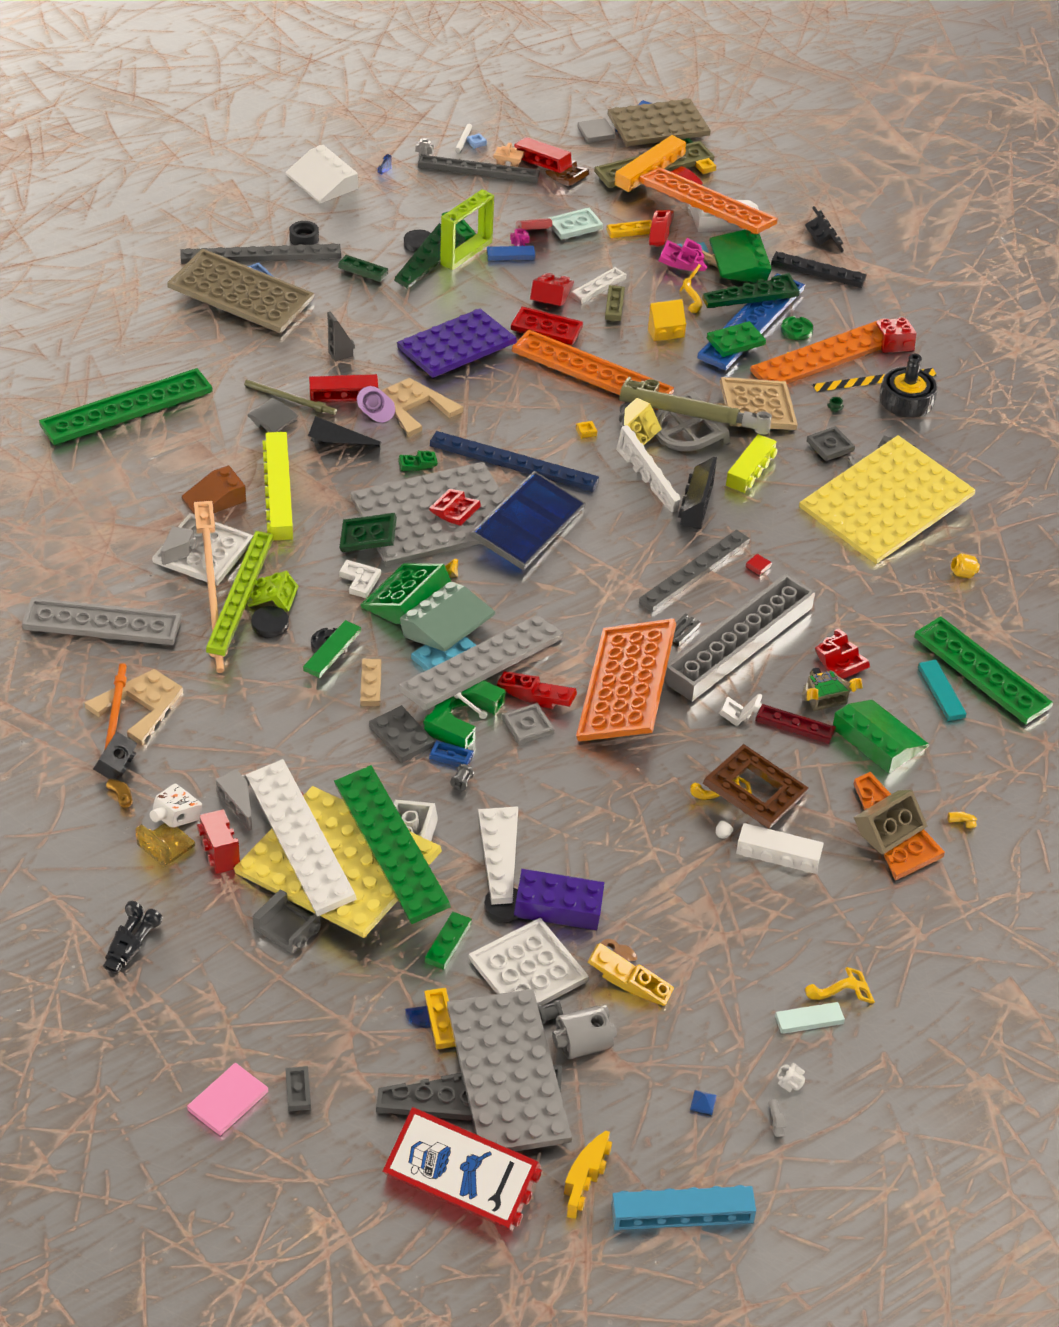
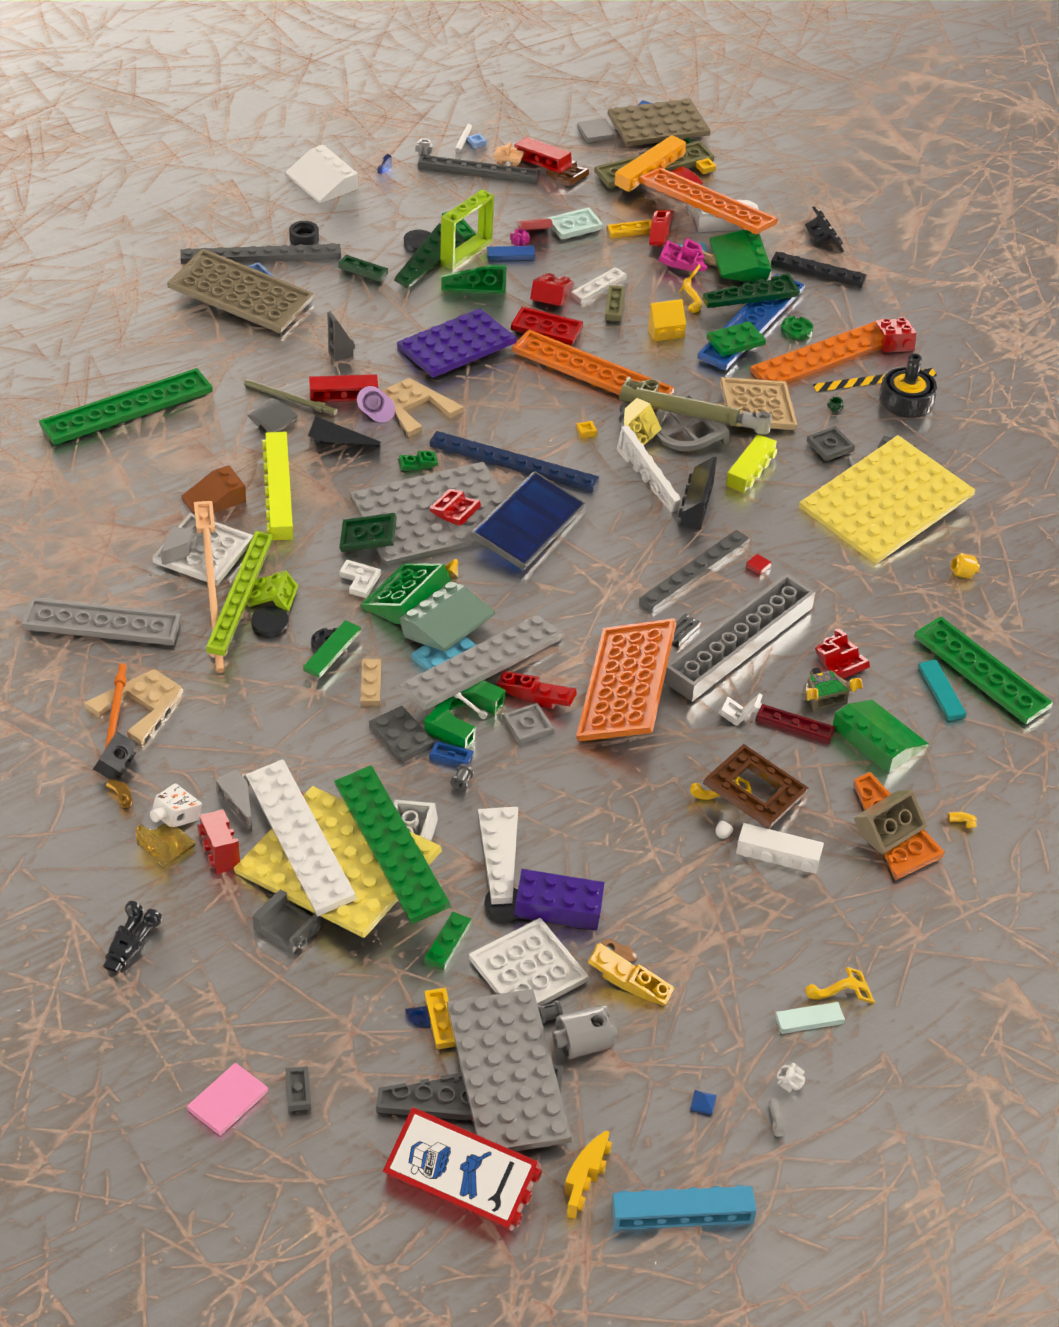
(480, 279): none -> green wedge

